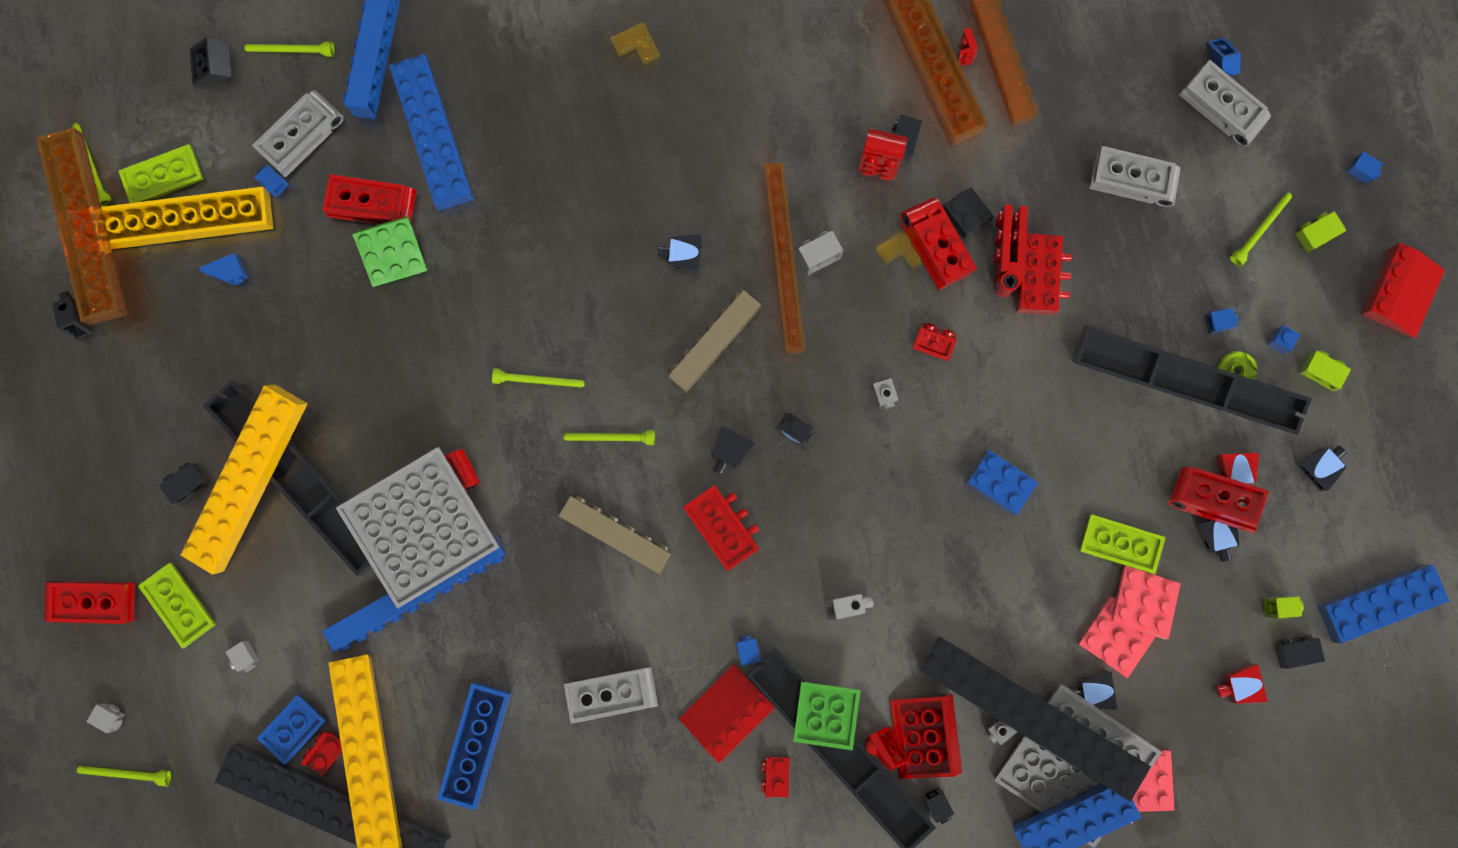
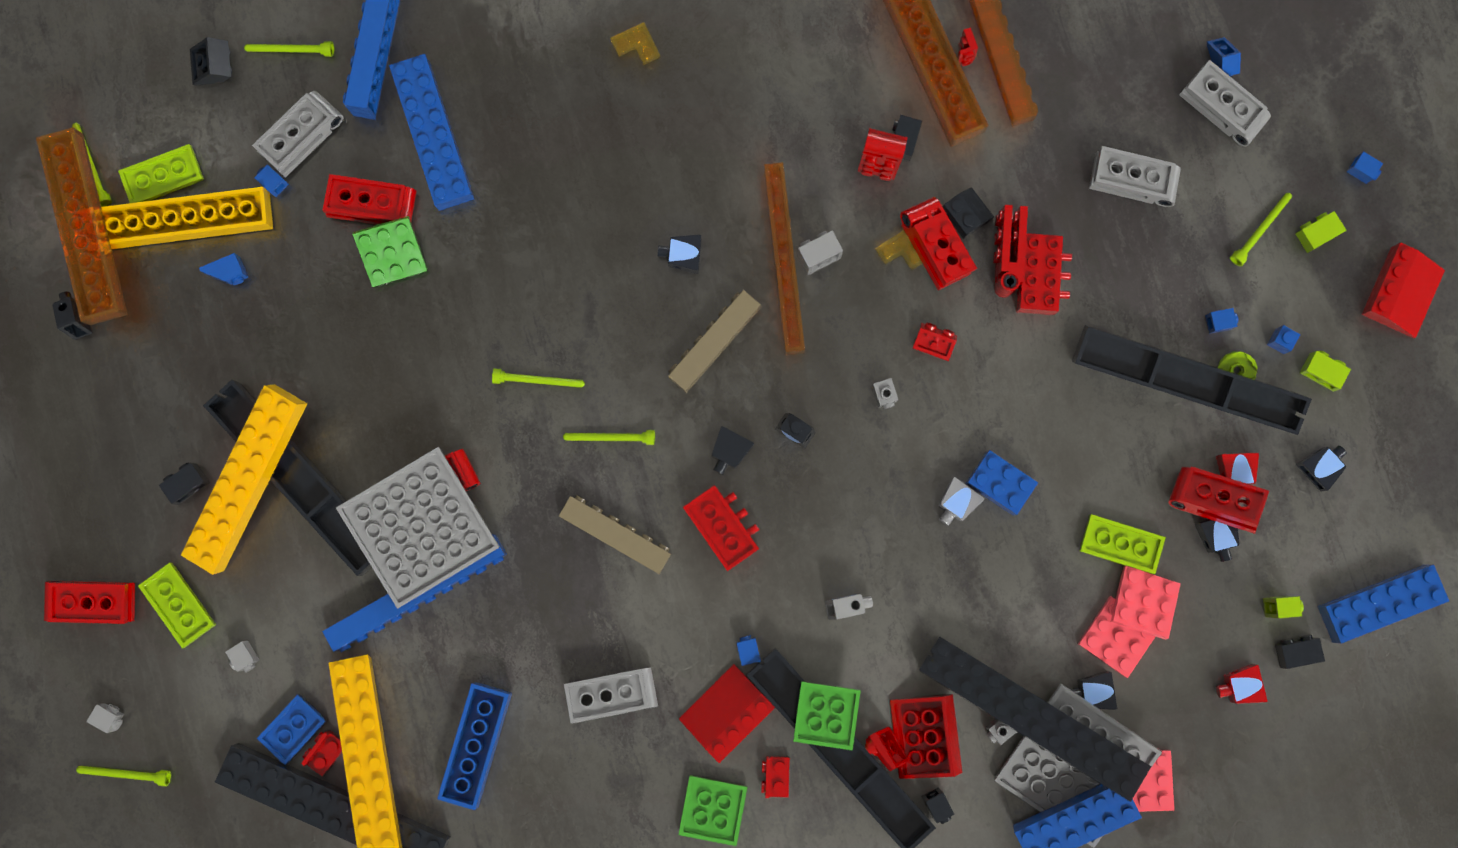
(713, 810): none -> bright green plate
(958, 501): none -> light grey torso

